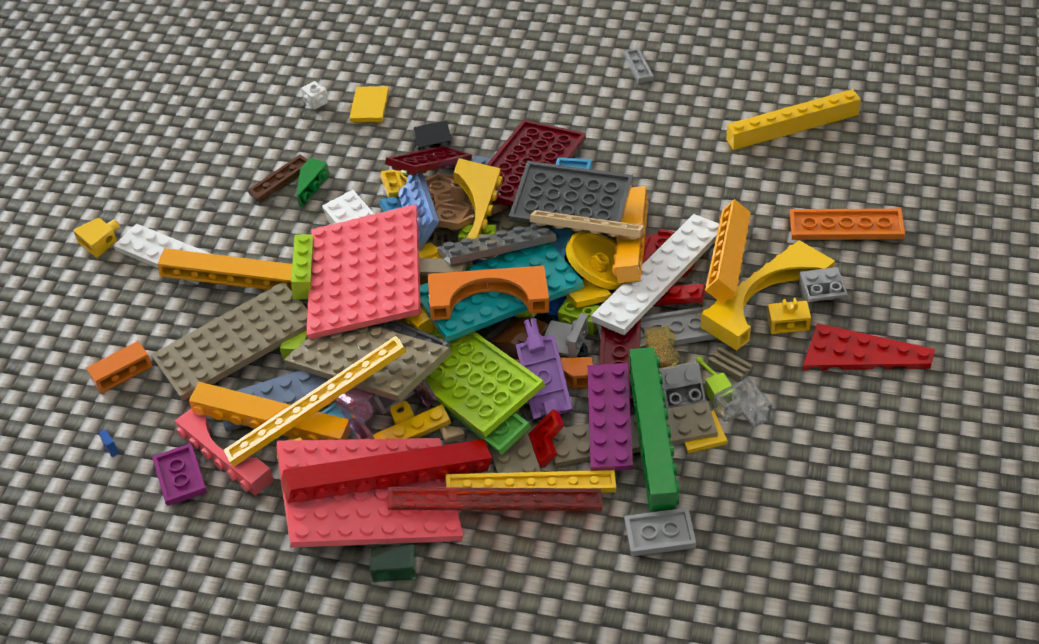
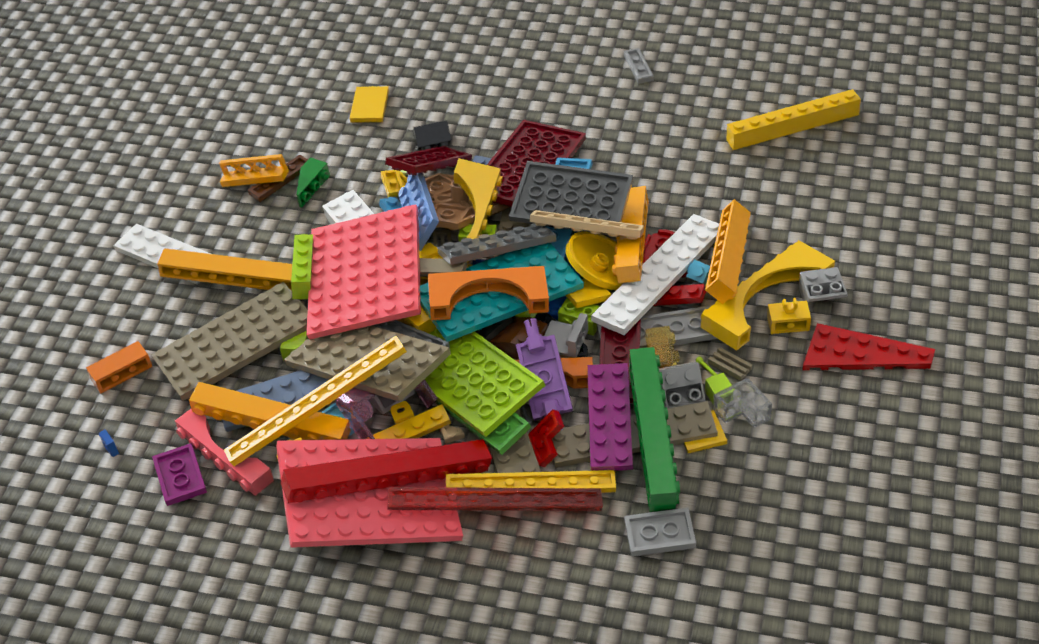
(97, 236): yellow torso -> none
(255, 174): none -> light orange fence
(314, 95): white brick -> none
(393, 563): clear green brick -> none
(698, 271): none -> medium azure brick
(846, 224): orange plate -> none

